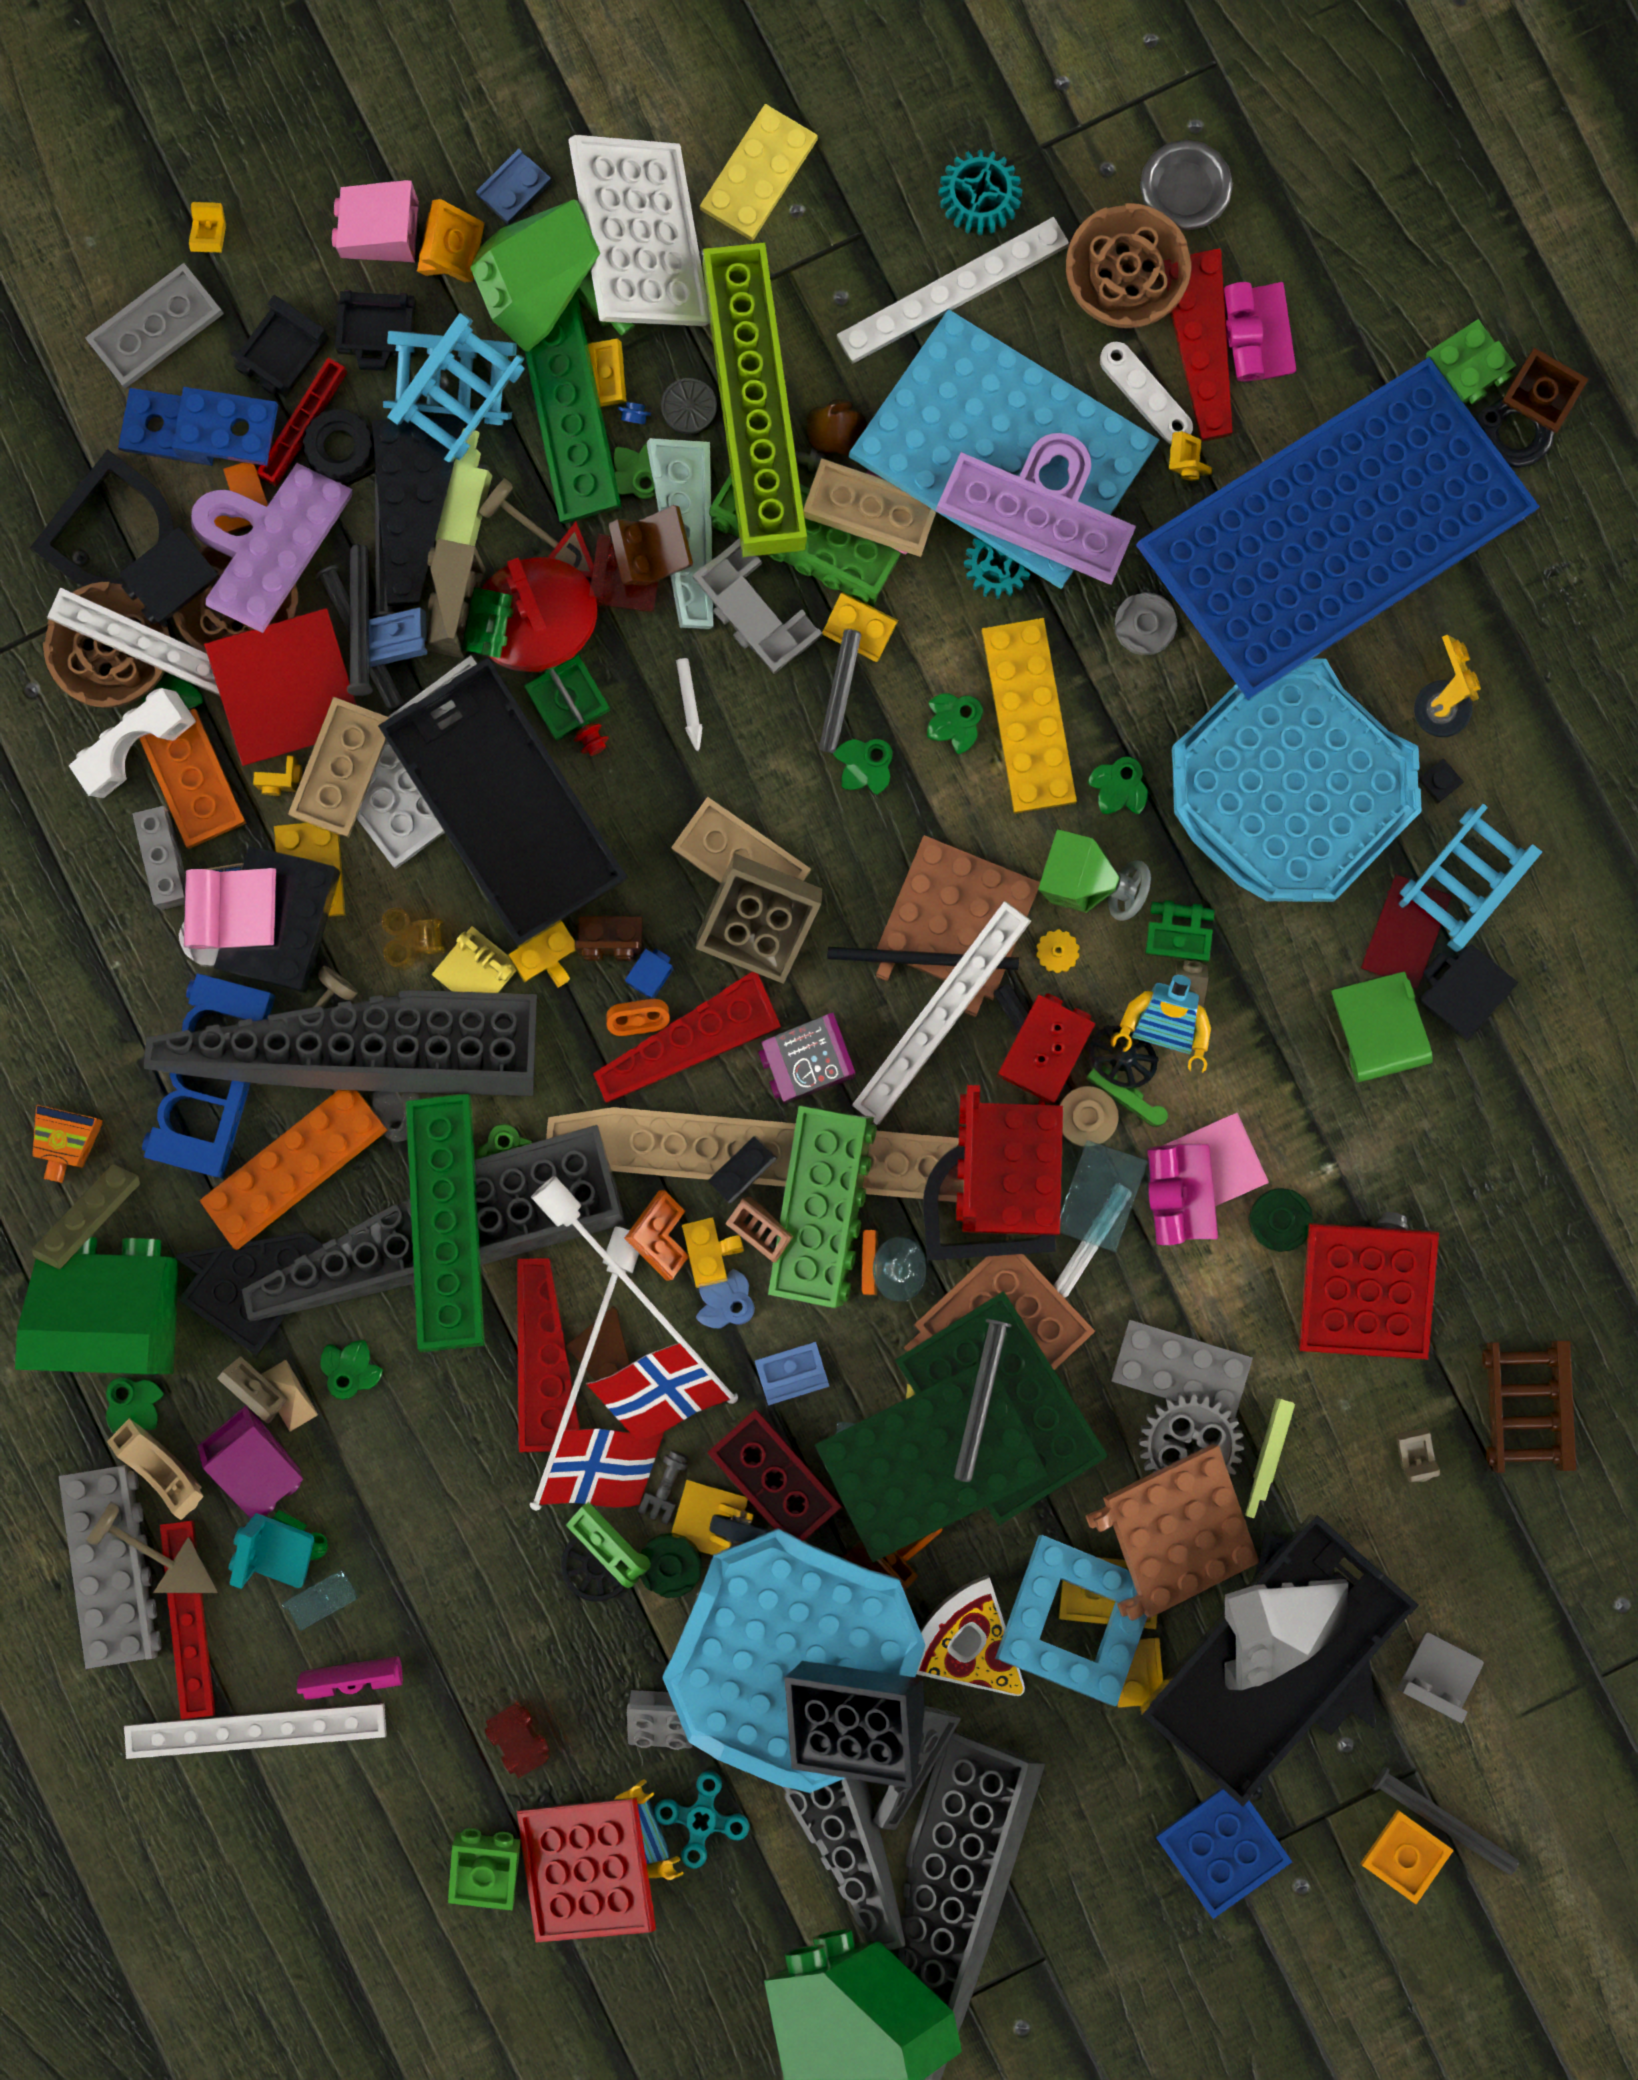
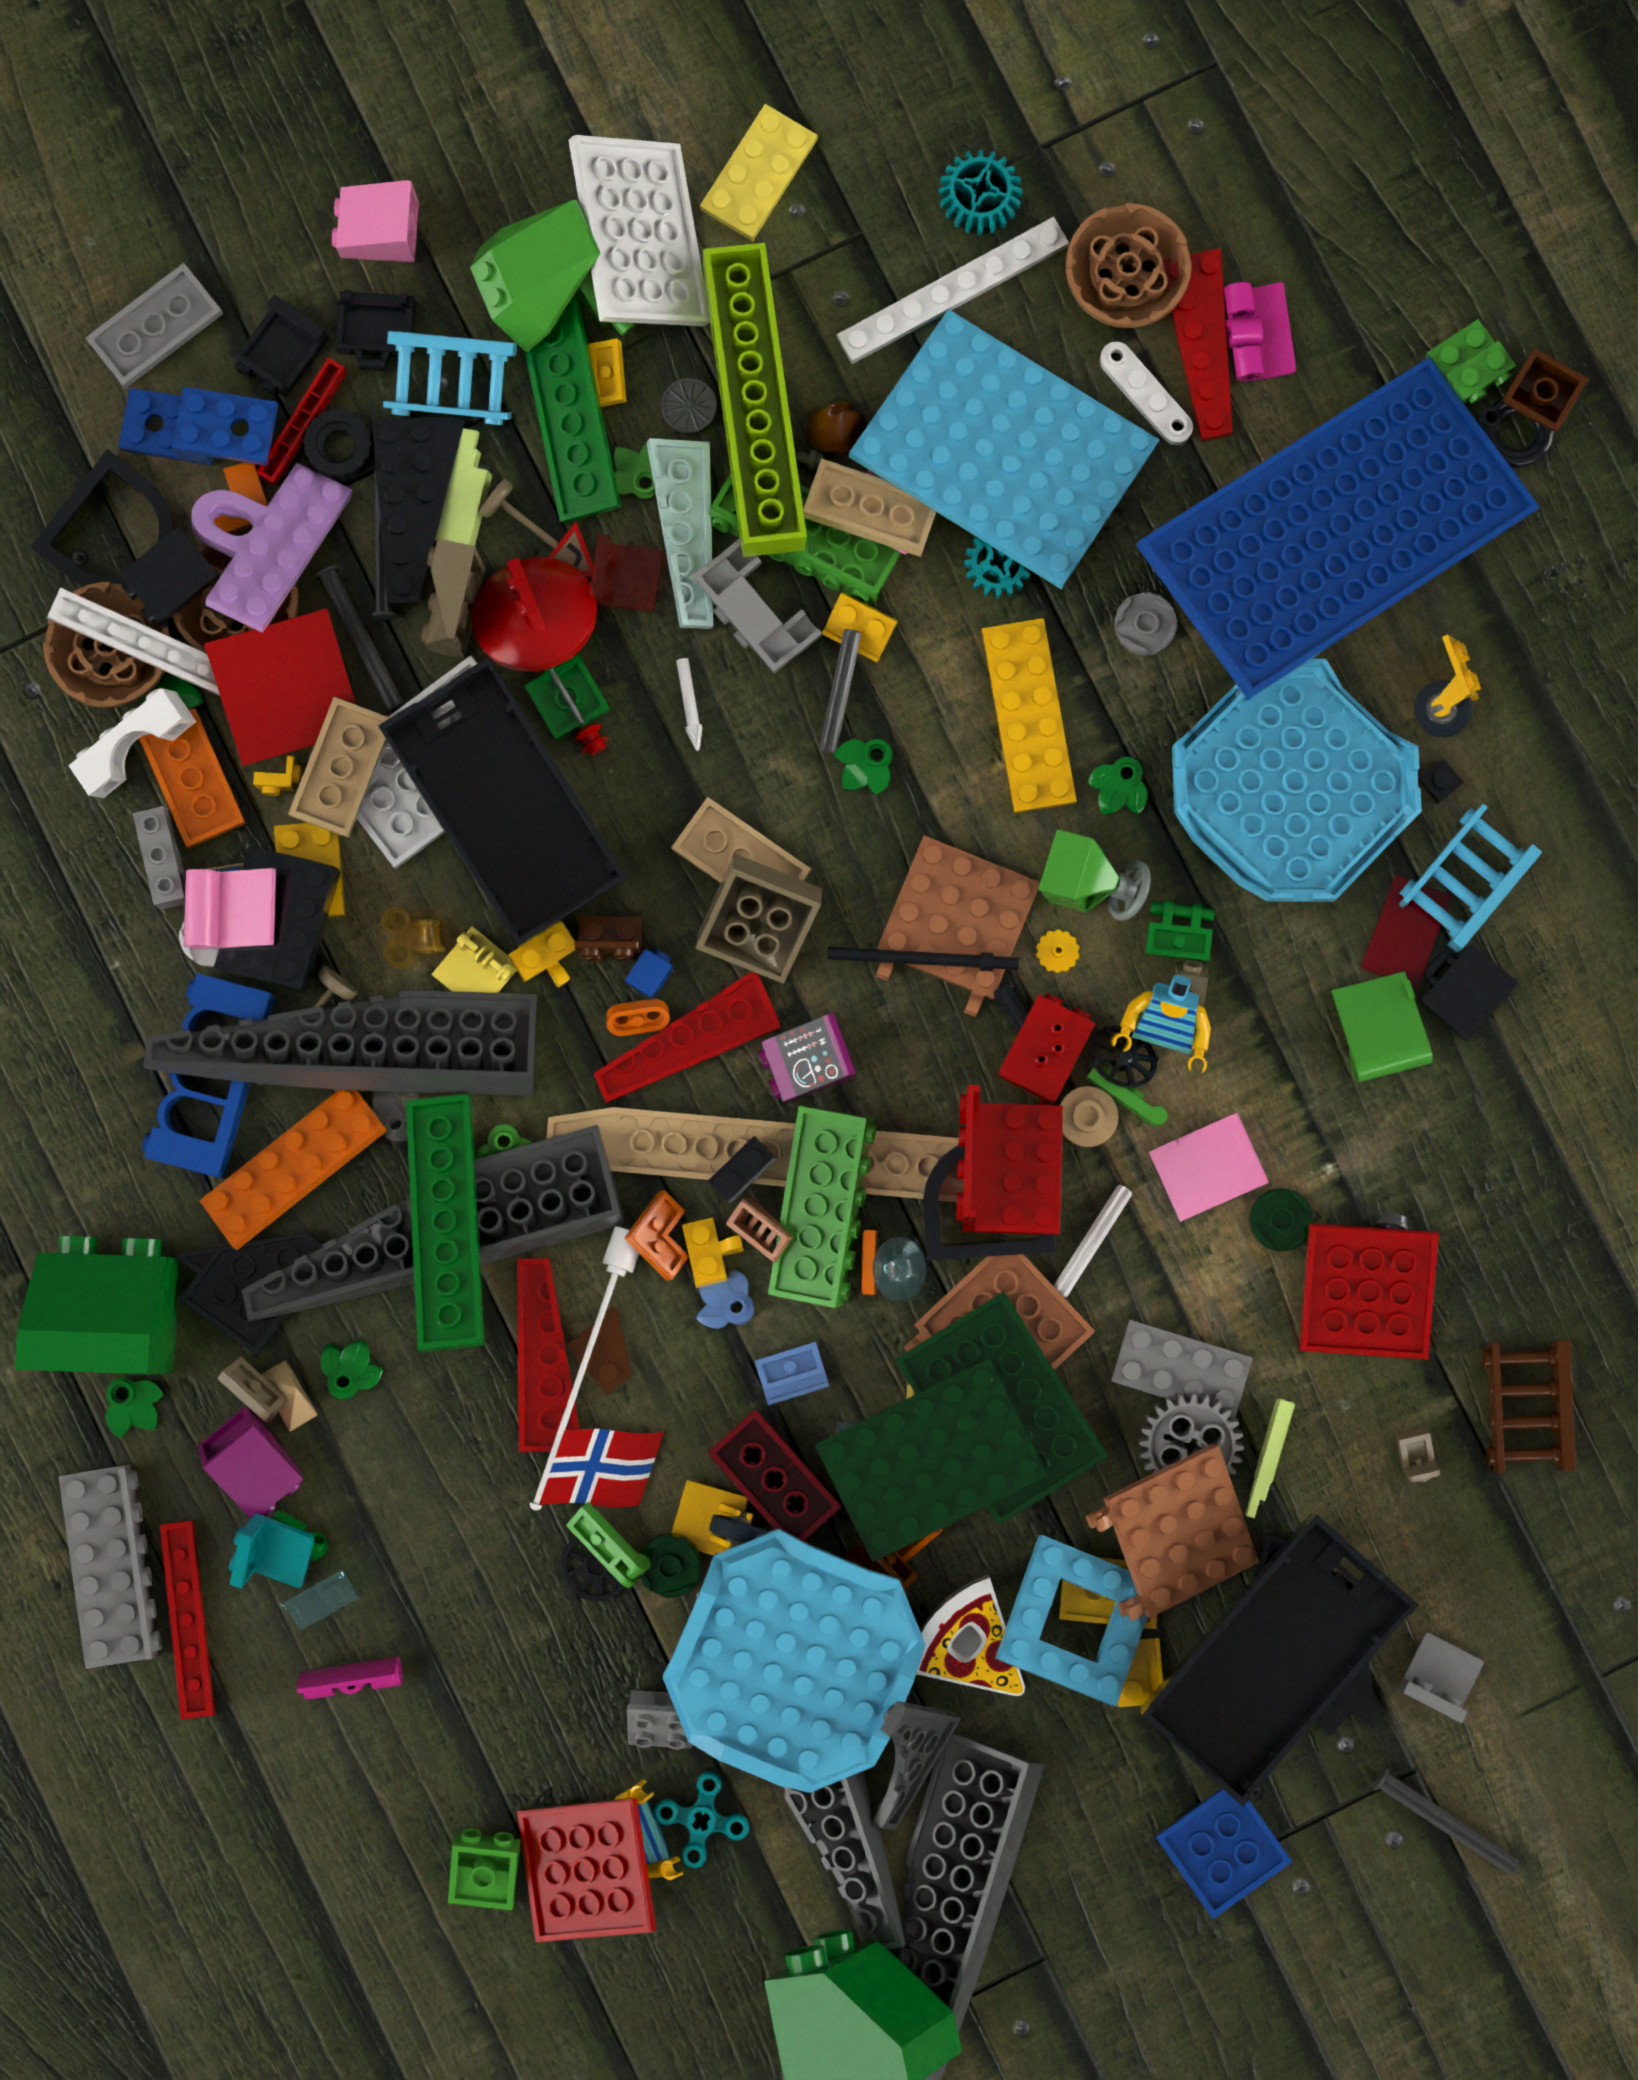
(63, 1139): orange torso -> none
(85, 1216): olive plate -> none
(157, 1467): tan arch -> none
(184, 1573): dark tan piece -> none
(207, 227): yellow bracket -> none
(255, 1731): white plate -> none
(359, 622): dark grey axle -> none
(397, 637): medium blue plate -> none
(425, 385): medium azure fence -> none
(450, 242): light orange bracket -> none
(487, 622): green plate -> none
(514, 187): medium blue plate -> none
(517, 1739): clear red brick -> none
(634, 413): blue plate -> none
(651, 547): reddish brown bracket -> none
(659, 1386): flag -> none
(676, 1461): dark grey hinge -> none
(855, 1723): black slope -> none
(941, 1012): white plate -> none
(950, 722): green plate -> none
(980, 1400): dark grey axle -> none
(1038, 517): lavender plate -> none
(1101, 1196): clear light blue plate -> none
(1182, 1193): dark pink panel -> none
(1186, 457): yellow bracket -> none
(1187, 183): flat silver piece -> none
(1281, 1628): light grey wedge -> none
(1406, 1857): light orange bracket -> none

